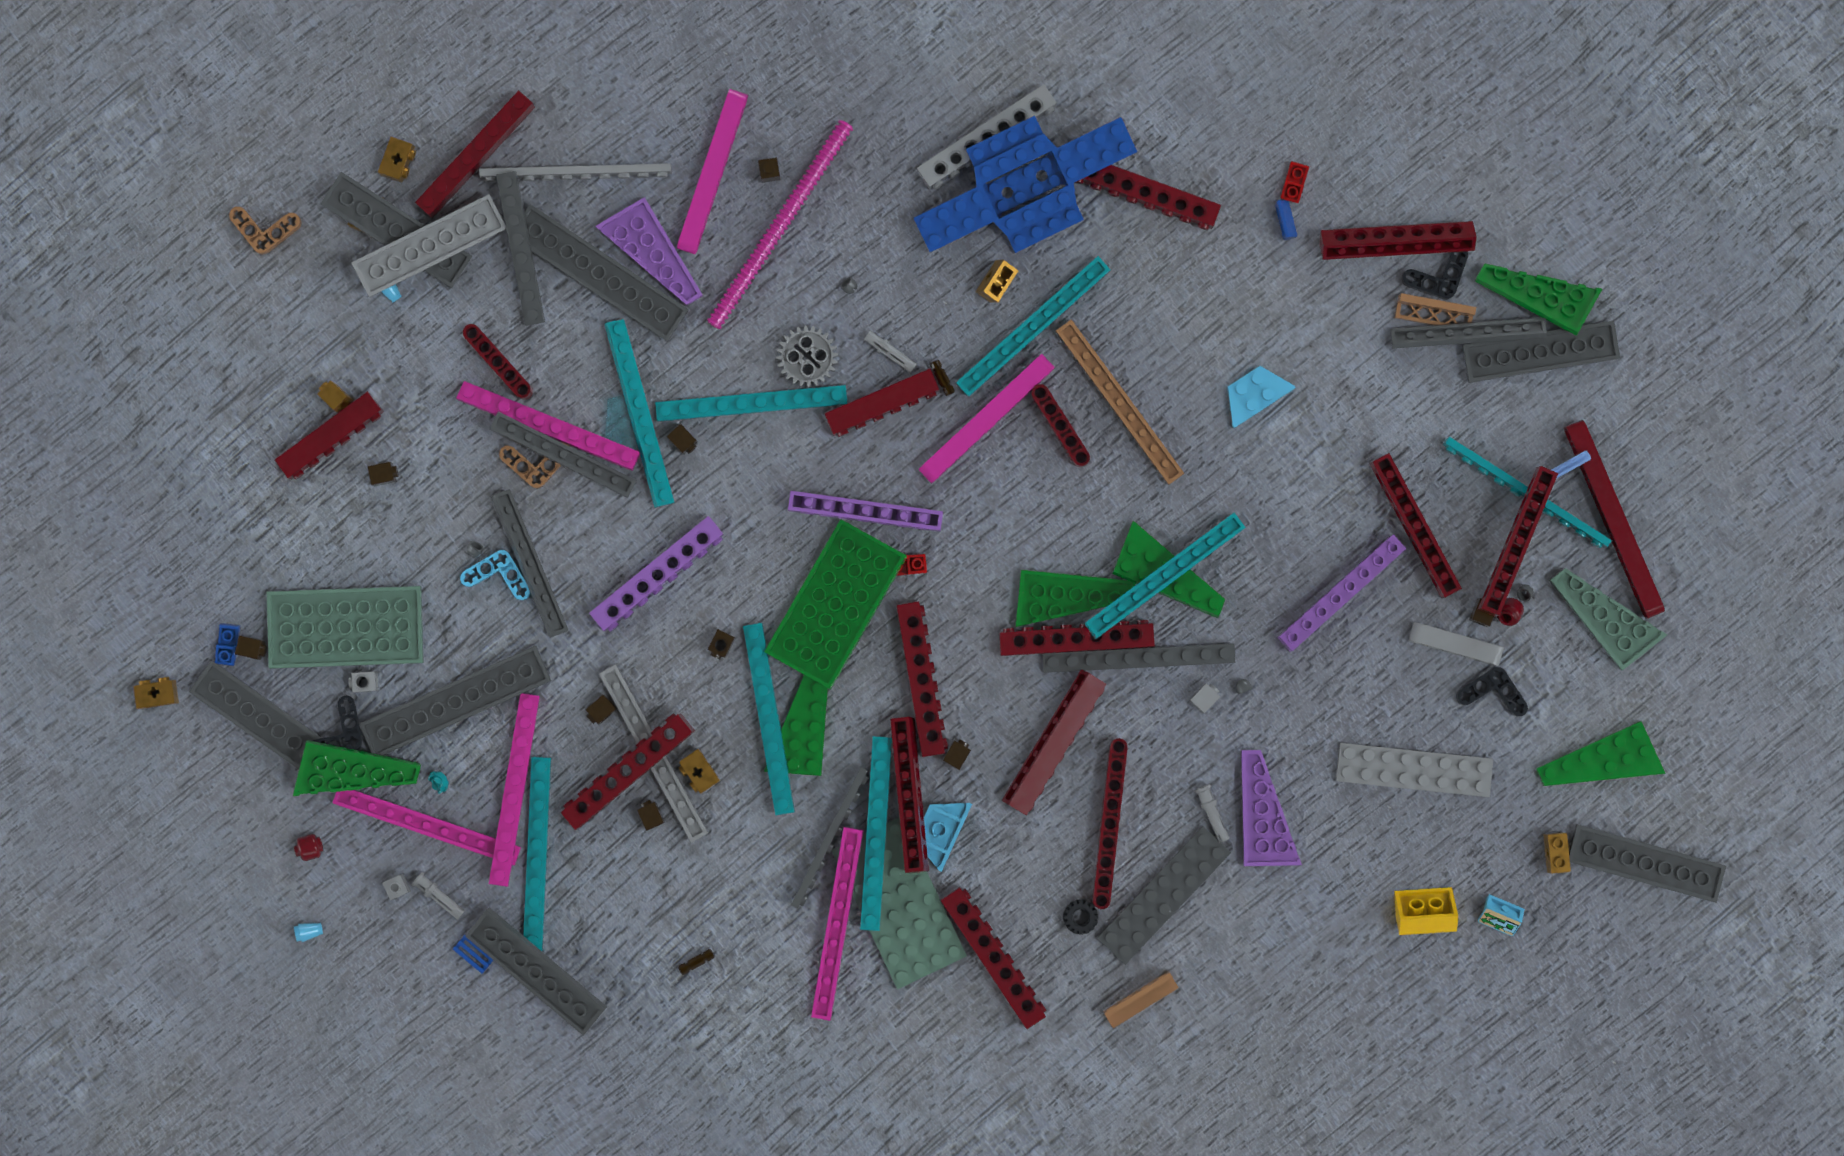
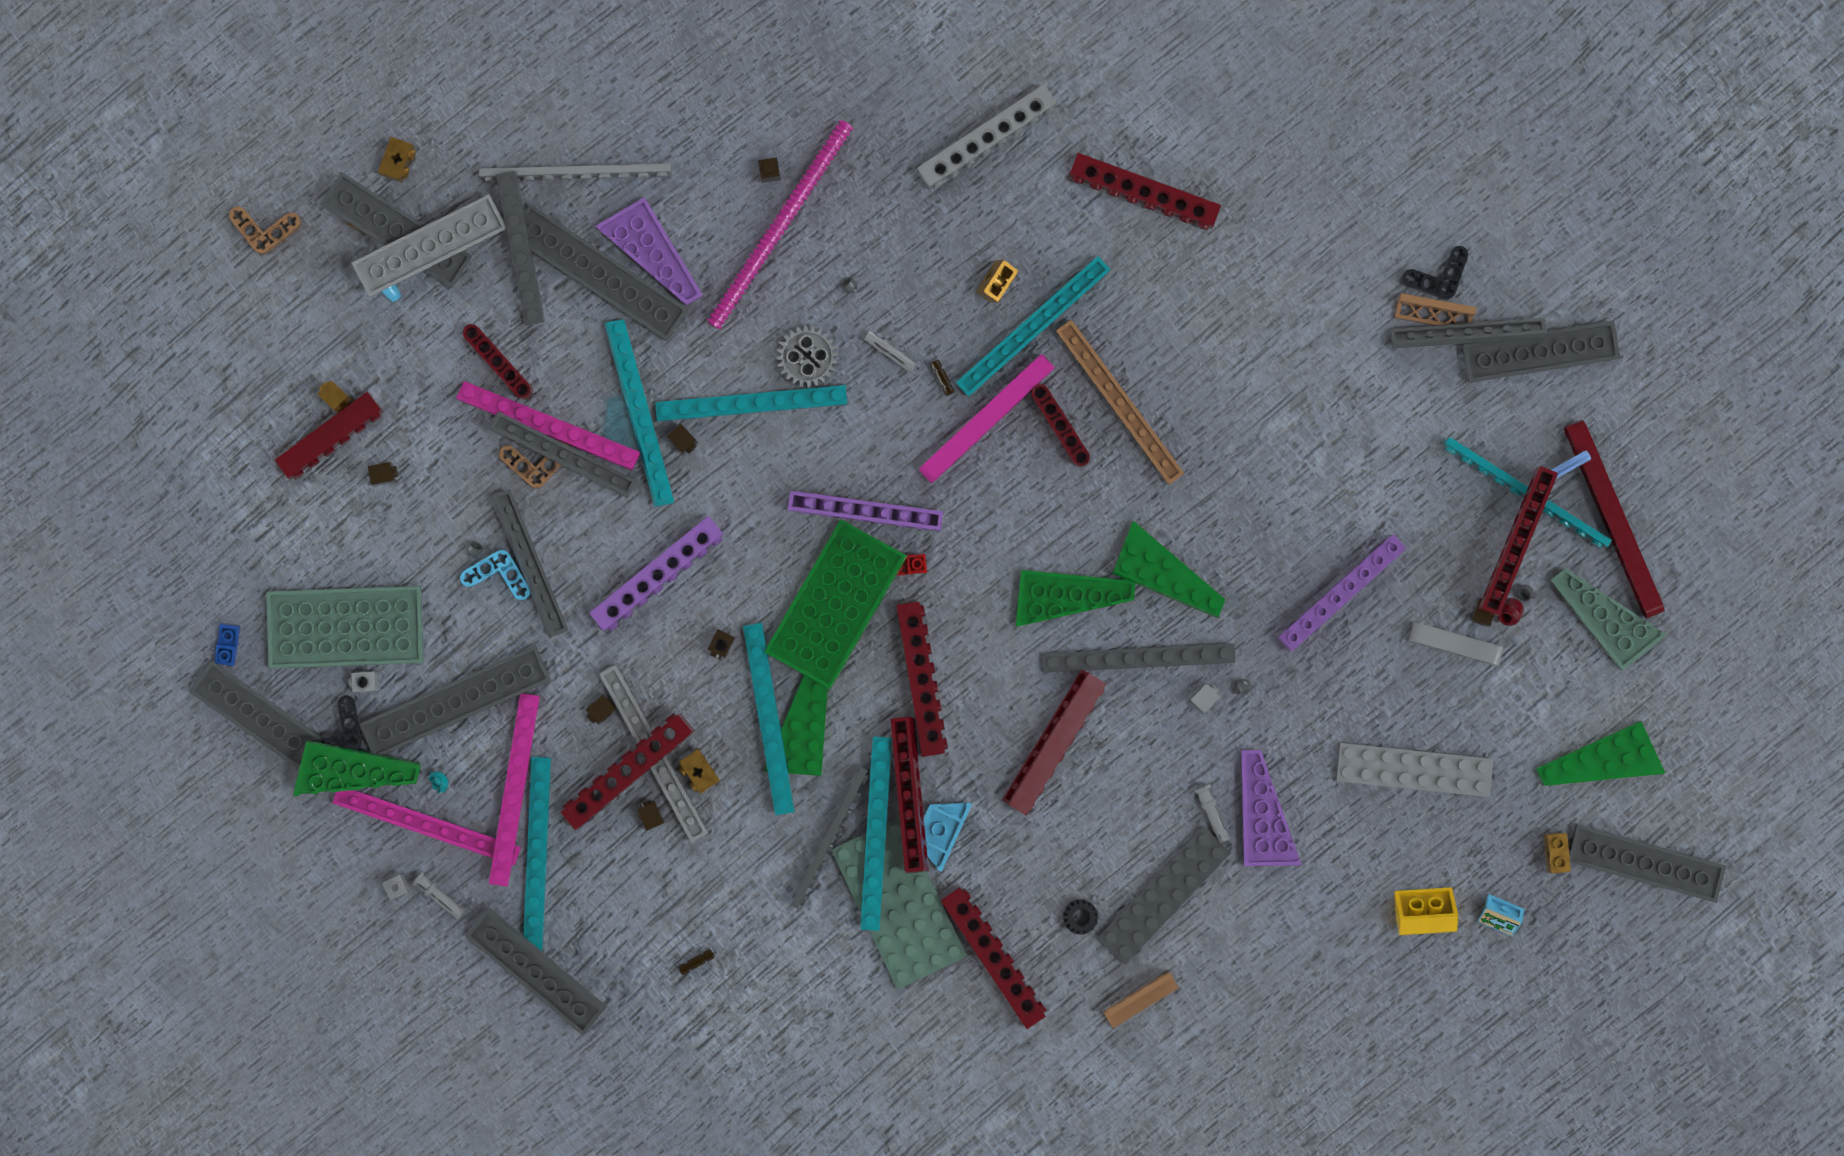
(145, 698): pearl gold brick -> none
(250, 648): dark brown brick -> none
(307, 931): medium azure cone -> none
(308, 847): dark red head -> none
(461, 943): blue tile -> none
(475, 154): dark red brick -> none
(712, 171): dark pink beam -> none
(837, 923): dark pink plate -> none
(882, 402): dark red brick -> none
(957, 754): dark brown brick -> none
(1008, 151): blue piece -> none
(1008, 648): dark red brick -> none
(1112, 833): dark red beam -> none
(1164, 575): teal plate -> none
(1255, 393): medium azure wing -> none
(1285, 219): blue slope -> none
(1294, 182): red slope -> none
(1397, 240): dark red brick -> none
(1415, 526): dark red brick -> none
(1491, 684): black beam -> none
(1545, 296): green wing -> none

